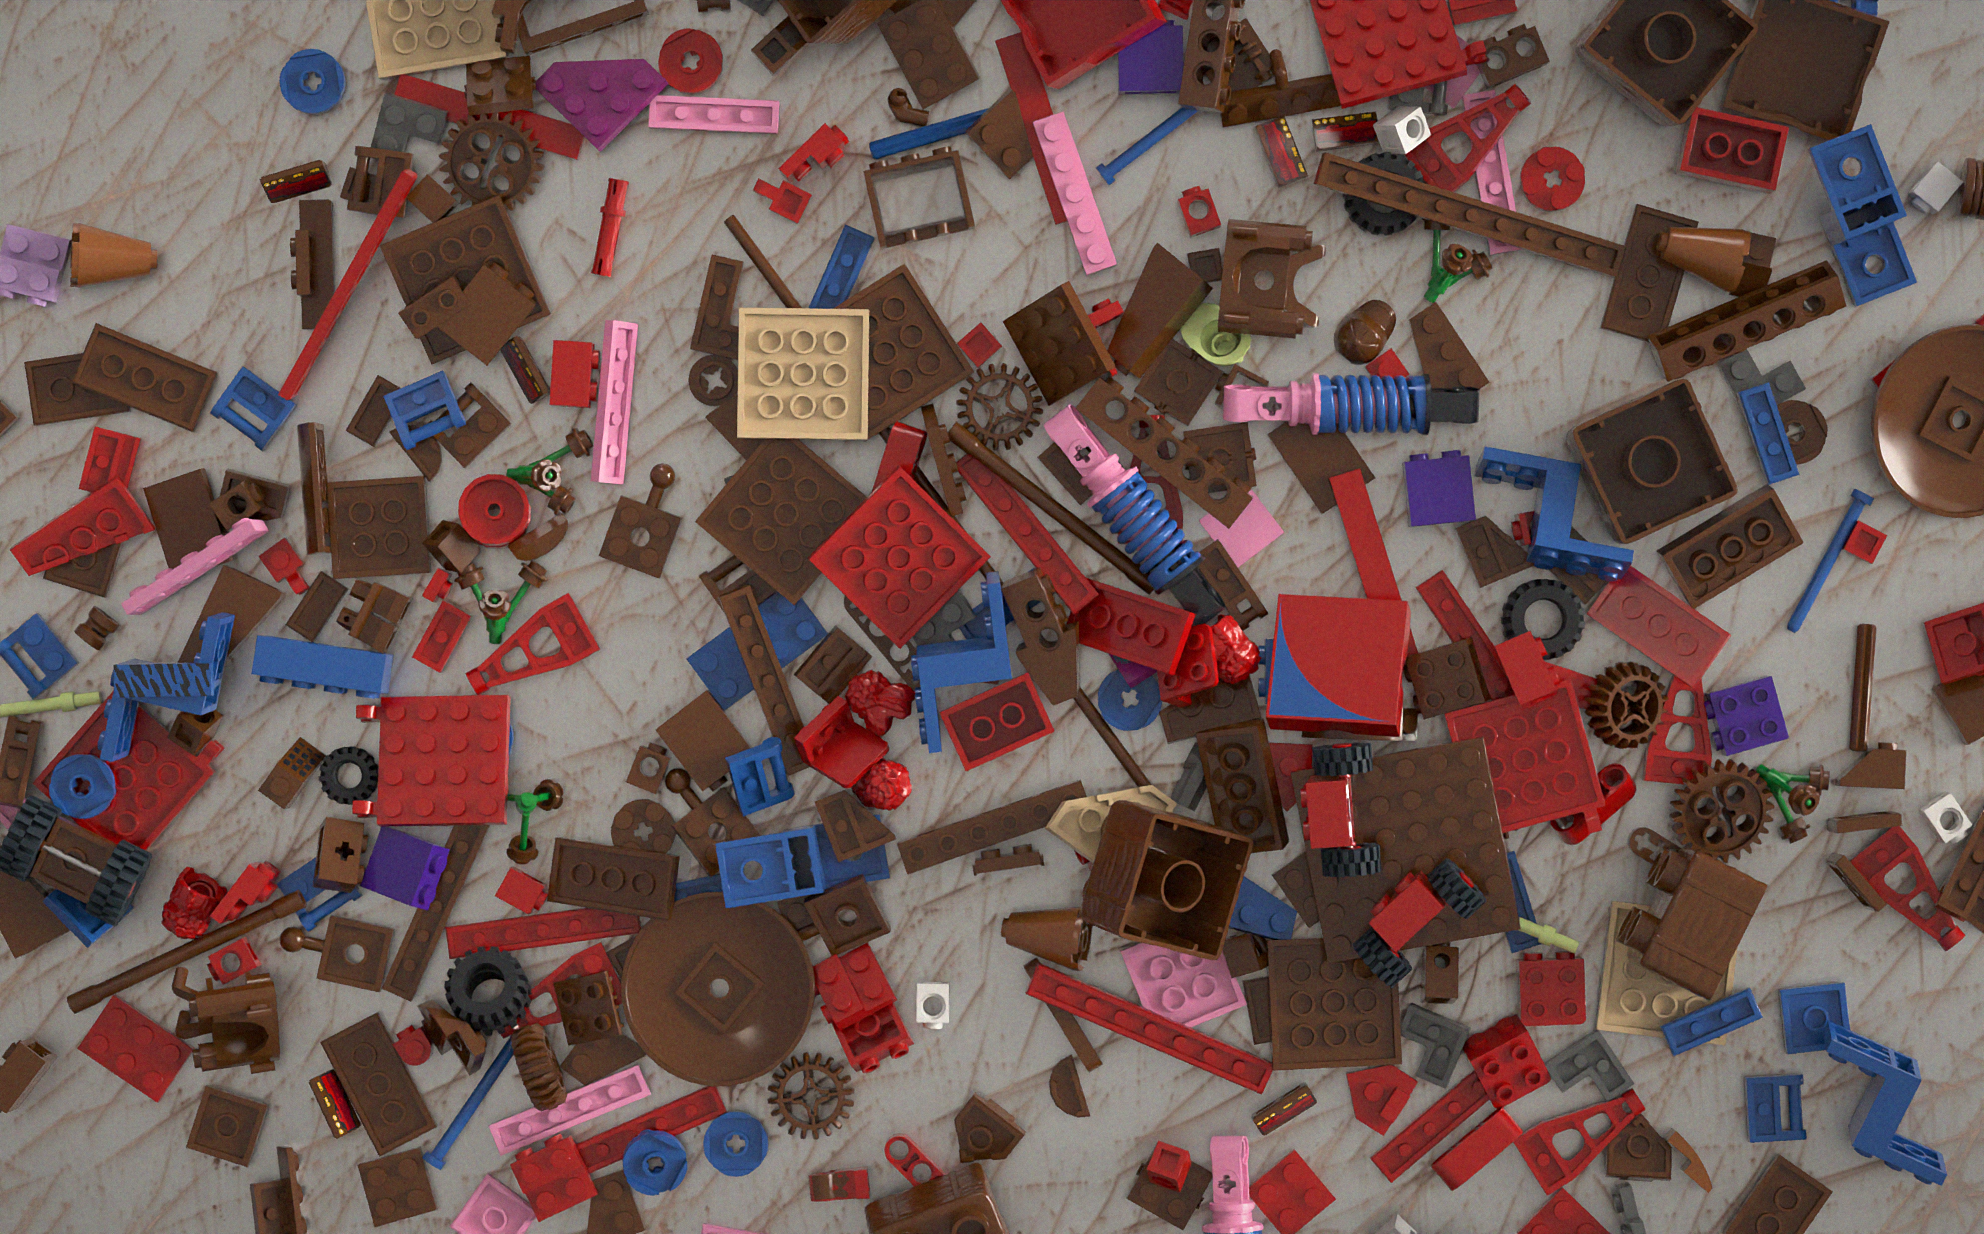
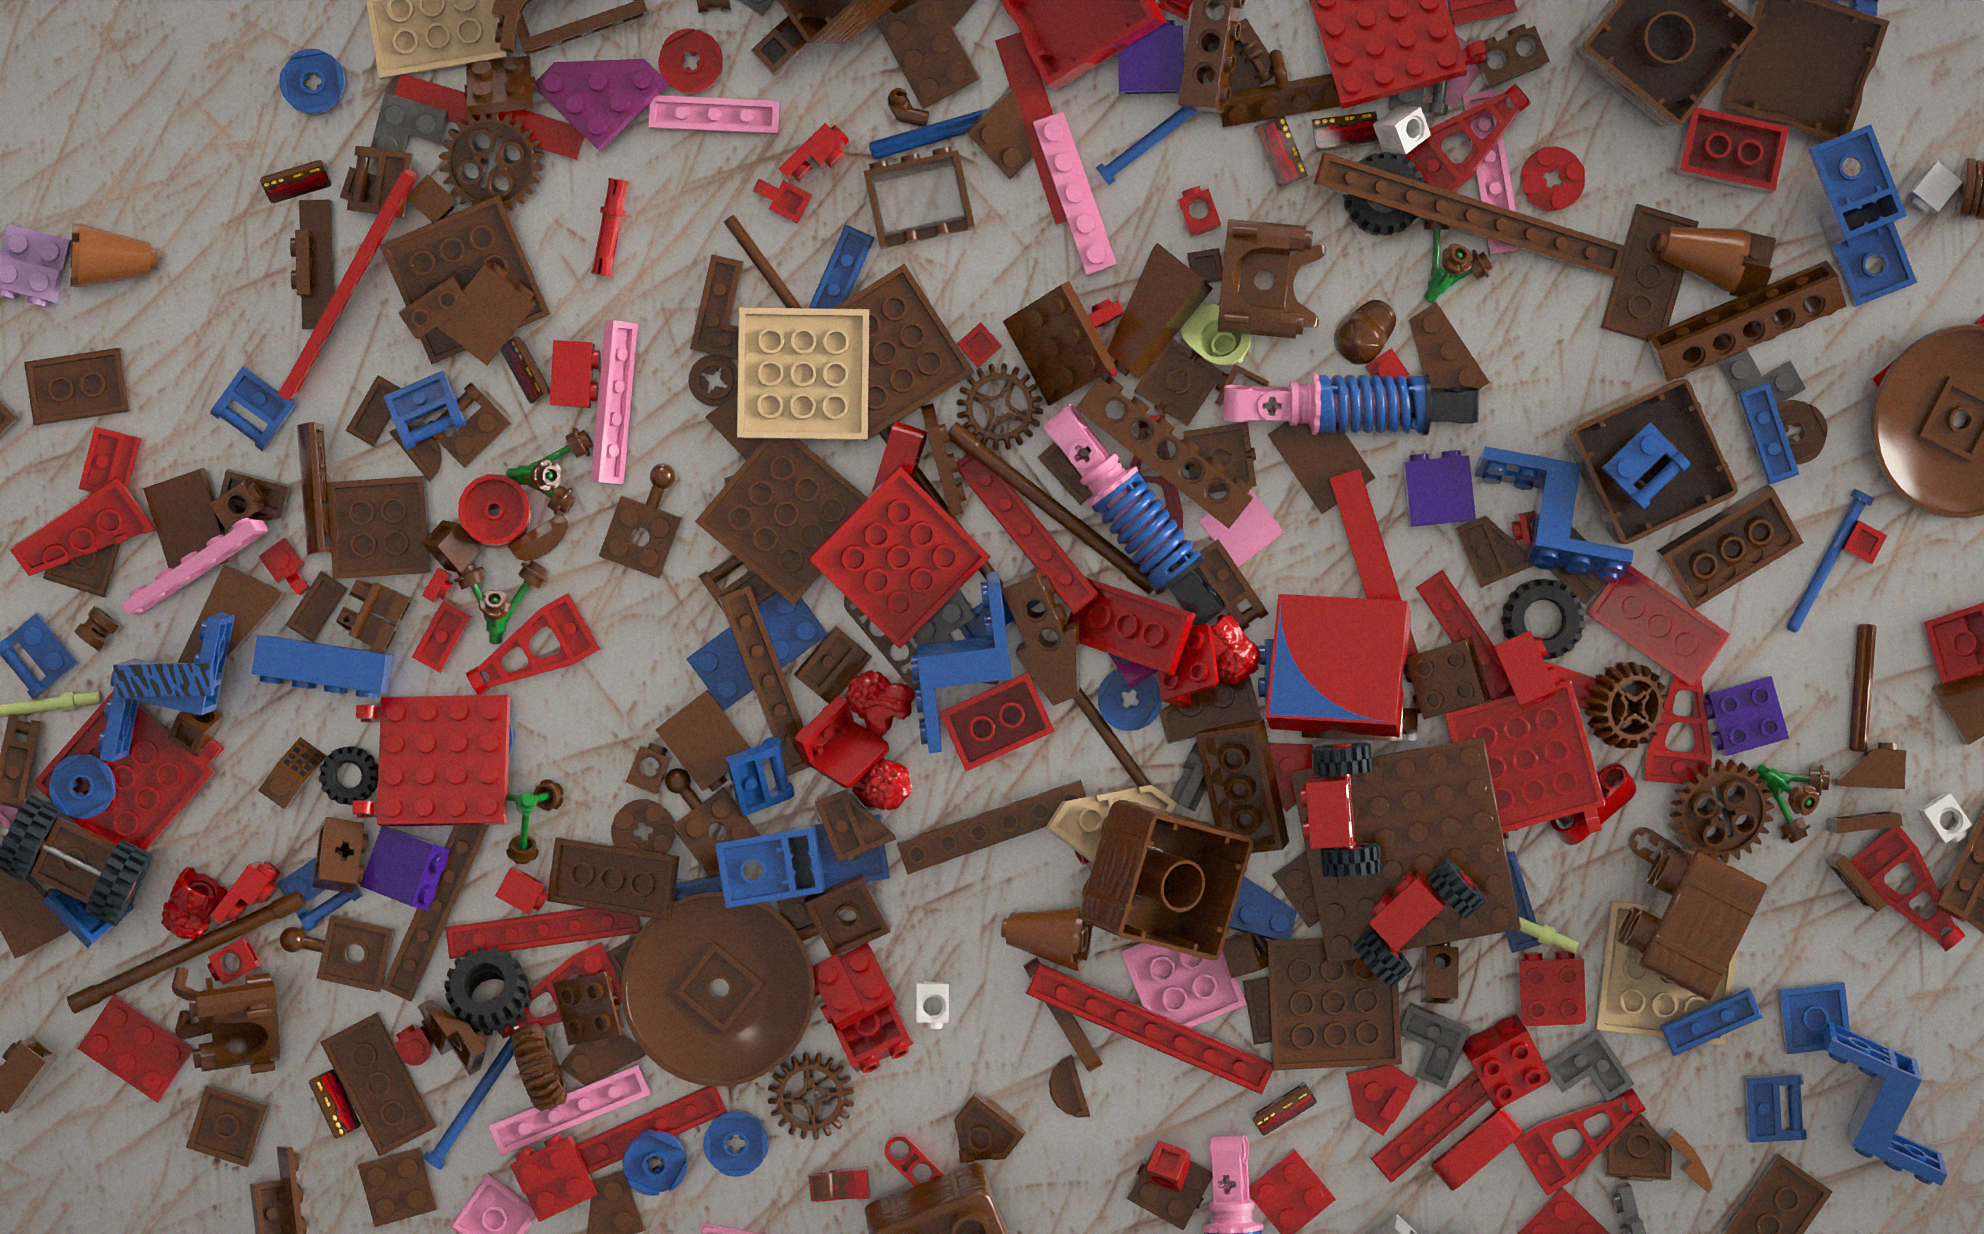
(144, 377): reddish brown tile -> none
(994, 861): reddish brown plate -> none
(1639, 457): none -> blue plate

